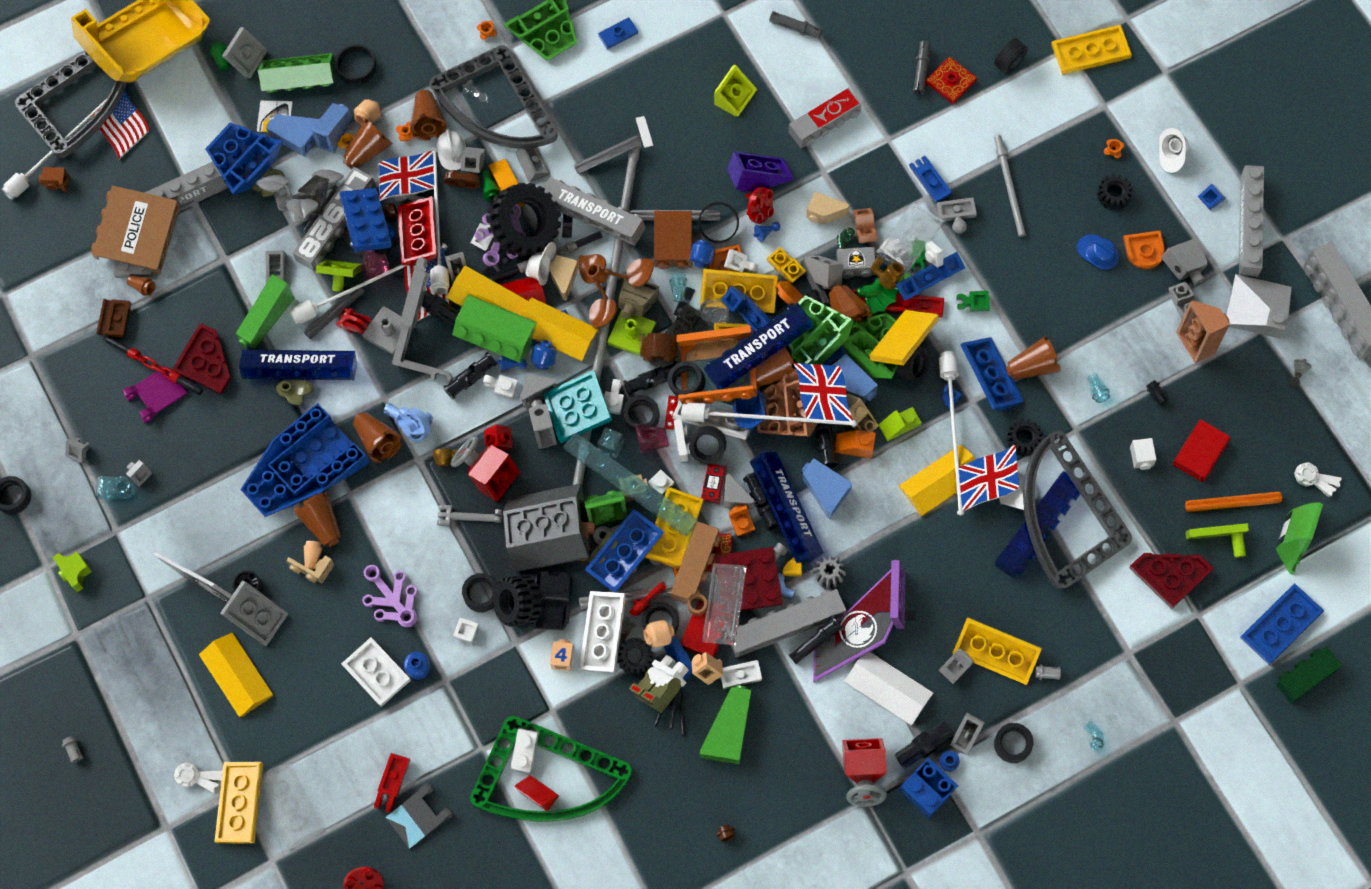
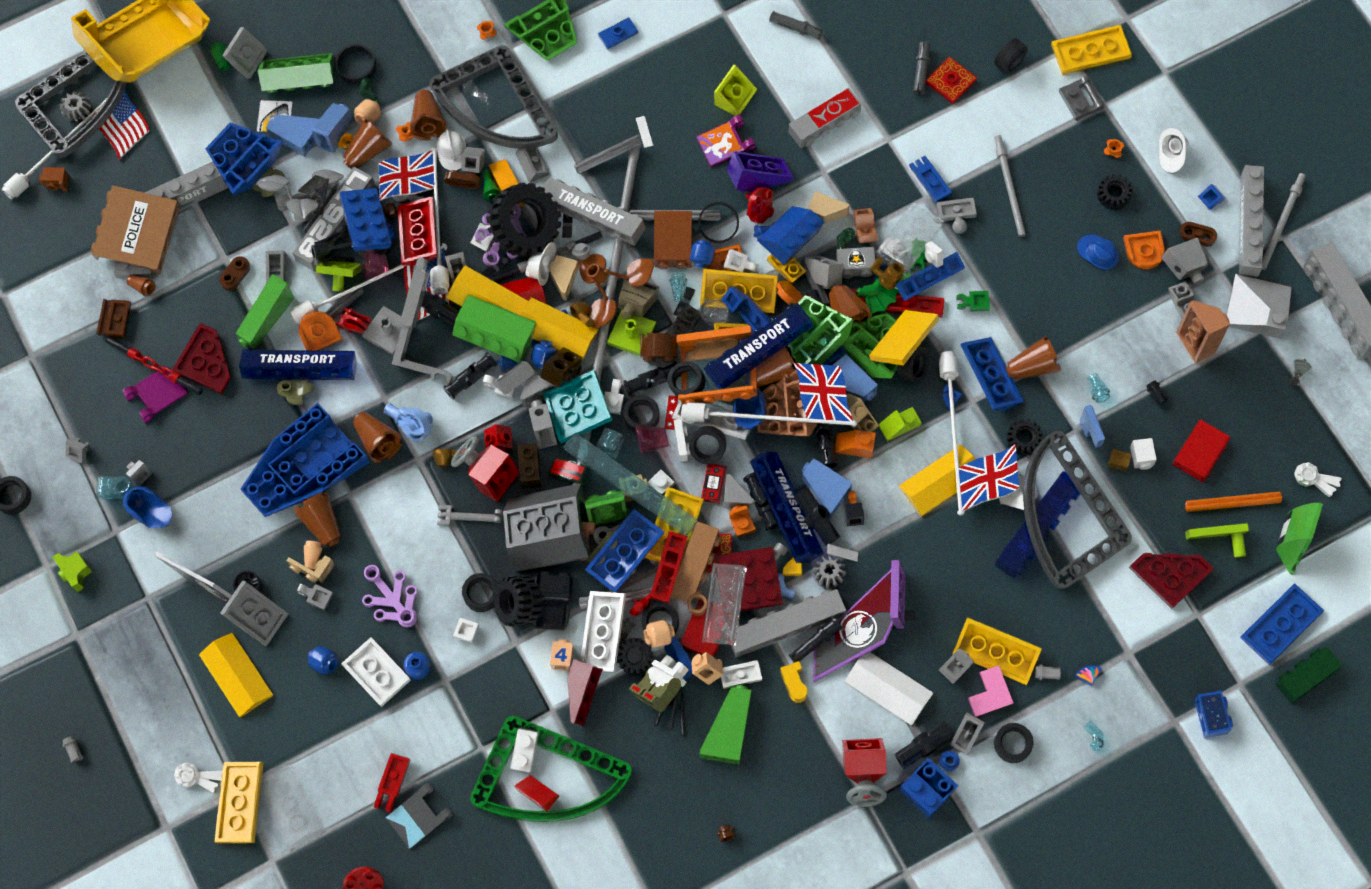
(75, 106): none -> light grey gear
(147, 507): none -> blue hair
(236, 273): none -> reddish brown plate
(317, 597): none -> light grey plate
(318, 331): none -> orange tile
(321, 250): none -> black plant
(322, 660): none -> blue head
(365, 90): none -> clear green arm
(514, 377): none -> light grey slope
(529, 466): none -> dark brown brick
(561, 367): none -> dark brown brick
(568, 470): none -> slope
(580, 311): none -> pearl gold bar
(581, 251): none -> light grey plate
(581, 689): none -> slope
(668, 567): none -> red slope
(723, 140): none -> flag
(791, 233): none -> blue slope
(795, 688): none -> yellow leg
(817, 516): none -> black piece
(842, 552): none -> white sticker
(854, 511): none -> black piece
(996, 693): none -> bright pink tile
(1076, 100): none -> flat silver plate
(1088, 674): none -> tile
(1091, 426): none -> medium blue tile
(1119, 460): none -> pearl gold slope
(1198, 231): none -> reddish brown plate
(1213, 714): none -> brick
(1295, 192): none -> light grey bar

